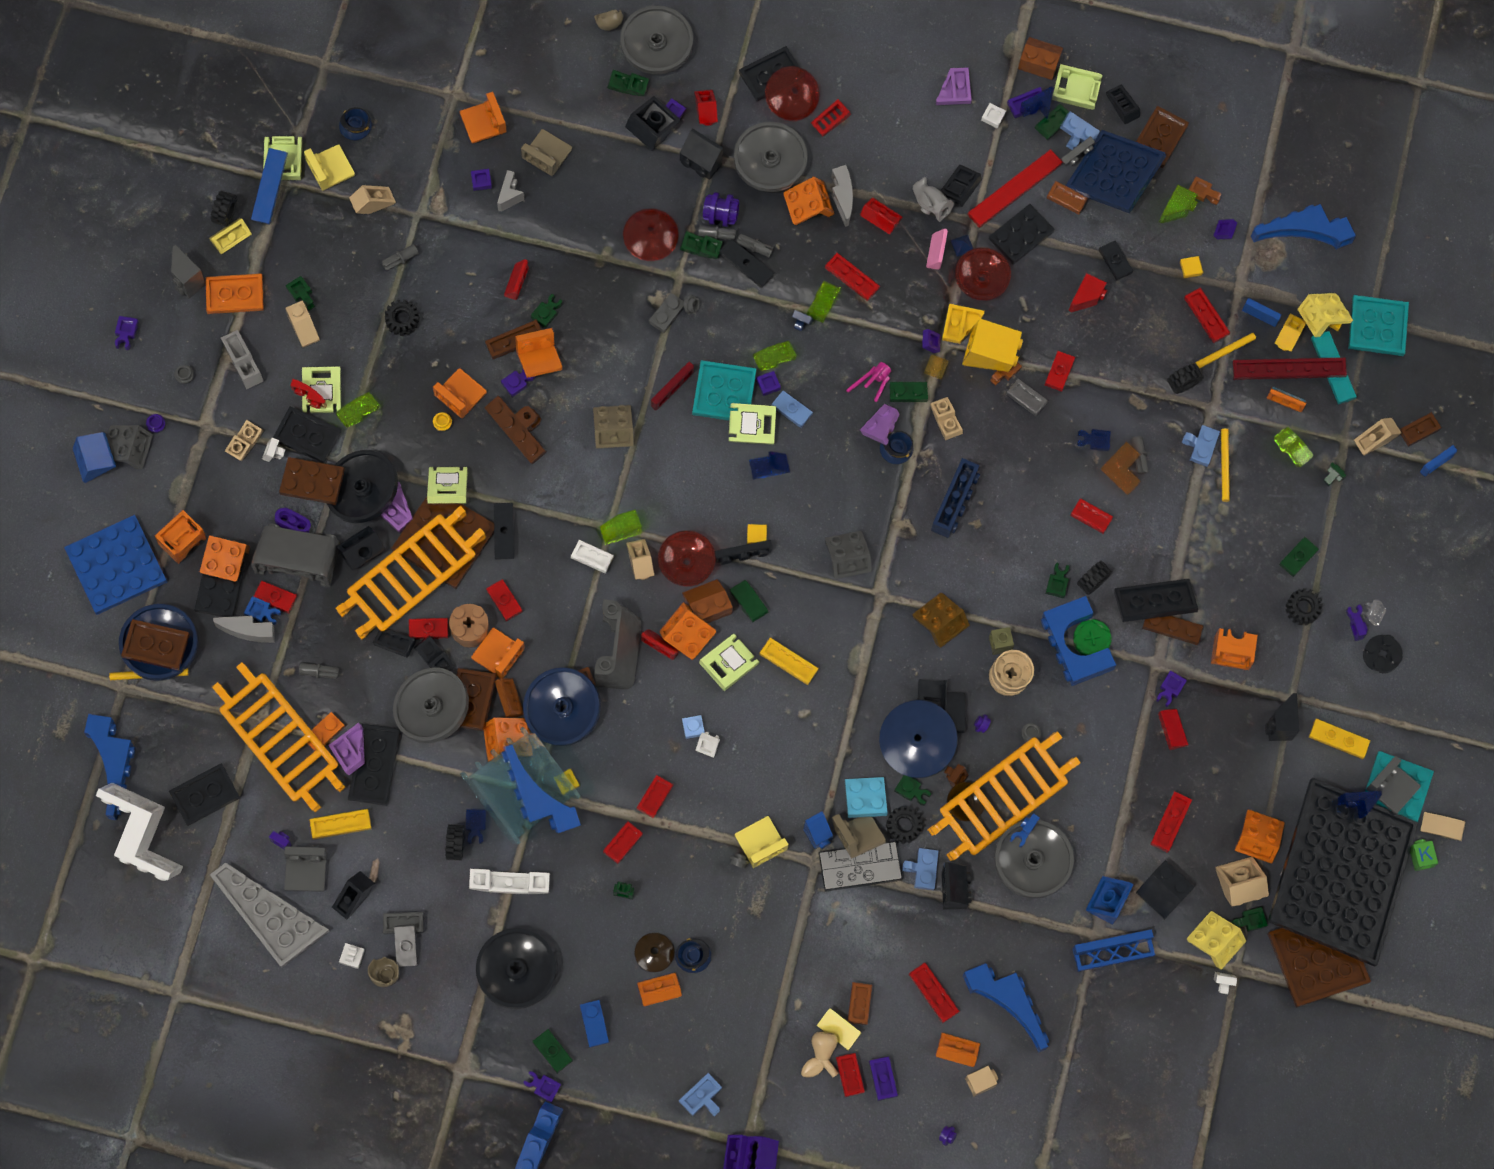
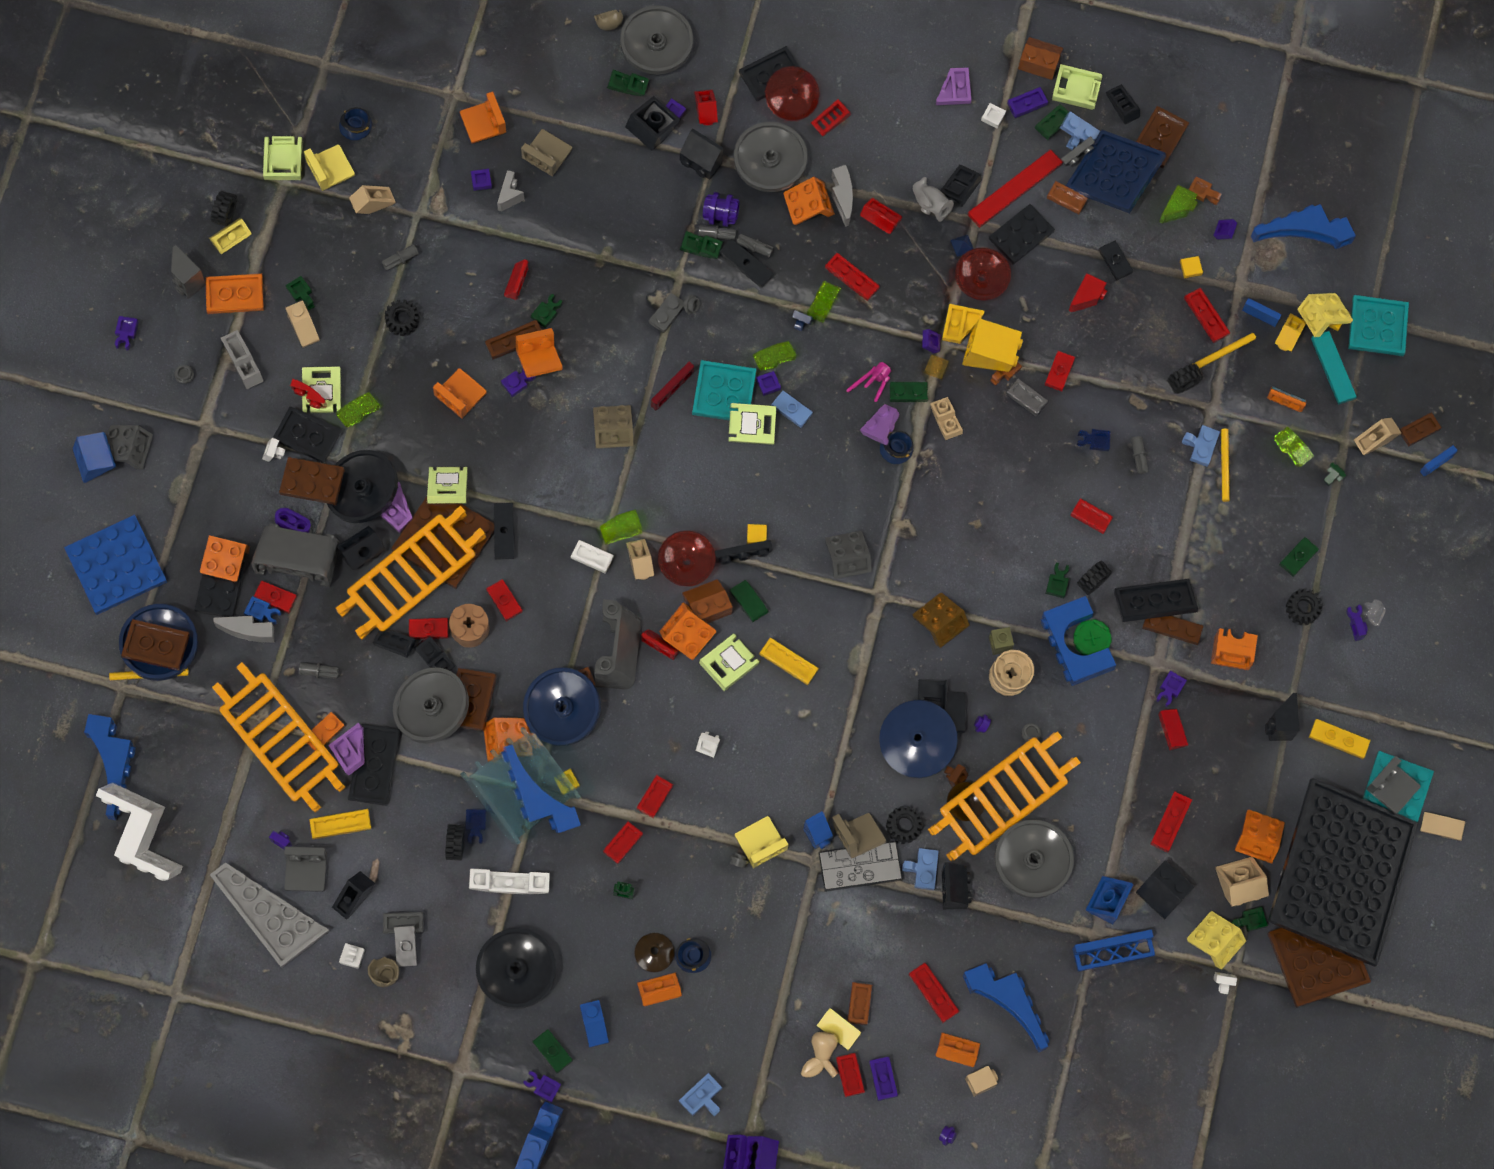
(155, 423): dark purple plate -> none
(181, 534): orange piece -> none
(204, 794): black plate -> none
(244, 441): tan slope -> none
(269, 186): blue tile -> none
(442, 421): yellow plate -> none
(498, 652): orange bracket -> none
(509, 697): dark orange plate -> none
(518, 427): reddish brown plate -> none
(650, 244): clear red dish -> none
(693, 726): light blue plate -> none
(769, 466): clear blue slope -> none
(865, 797): medium azure plate -> none
(909, 788): dark green plate -> none
(937, 249): bright pink slope -> none
(955, 497): dark blue brick -> none
(1027, 825): blue plate -> none
(1039, 101): clear blue slope -> none
(1117, 468): clear orange plate -> none
(1289, 368): dark red tile -> none
(1363, 800): clear blue slope -> none
(1381, 664): black plate -> none
(1423, 855): bright green brick -> none

